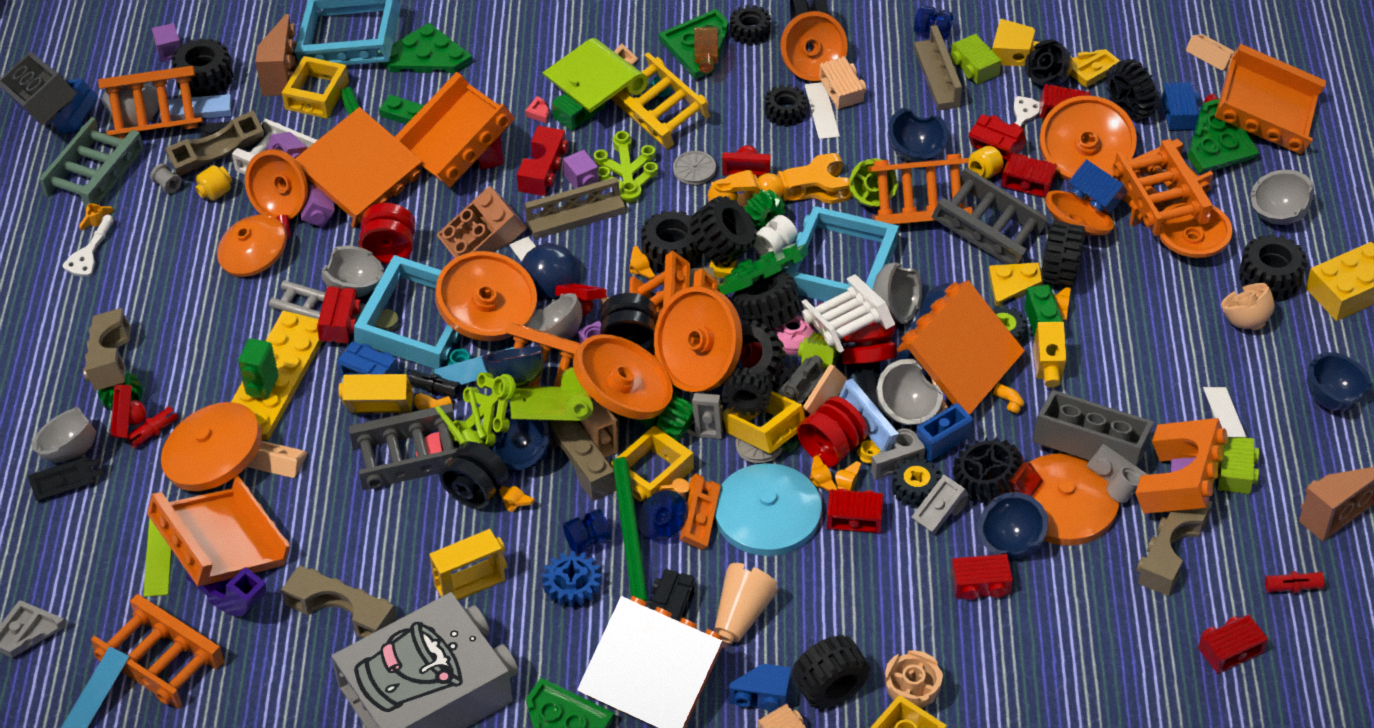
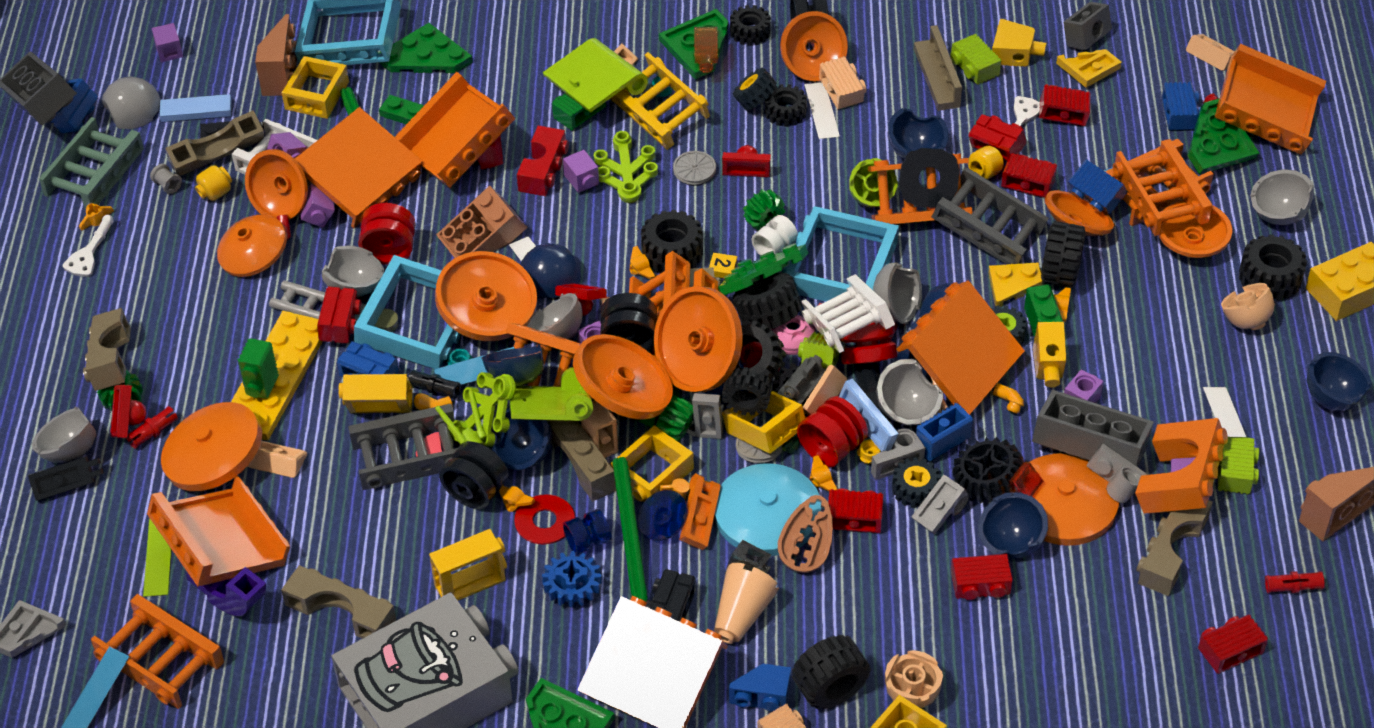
(159, 79): orange fence -> none
(211, 66): black tyre -> none
(538, 110): coral tile -> none
(543, 536): none -> red gear
(574, 212): dark tan fence -> none
(723, 230): black tyre -> none
(751, 557): none -> clear smoke brick
(754, 88): none -> black wheel
(791, 535): none -> nougat piece
(792, 184): light orange piece -> none
(847, 478): light orange piece -> none
(909, 177): none -> black piece
(928, 15): clear blue wheel -> none
(1049, 63): black cylinder -> none
(1085, 387): none -> medium lavender brick
(1086, 130): orange dish -> none
(1087, 25): none -> dark grey brick
(1132, 89): black gear -> none

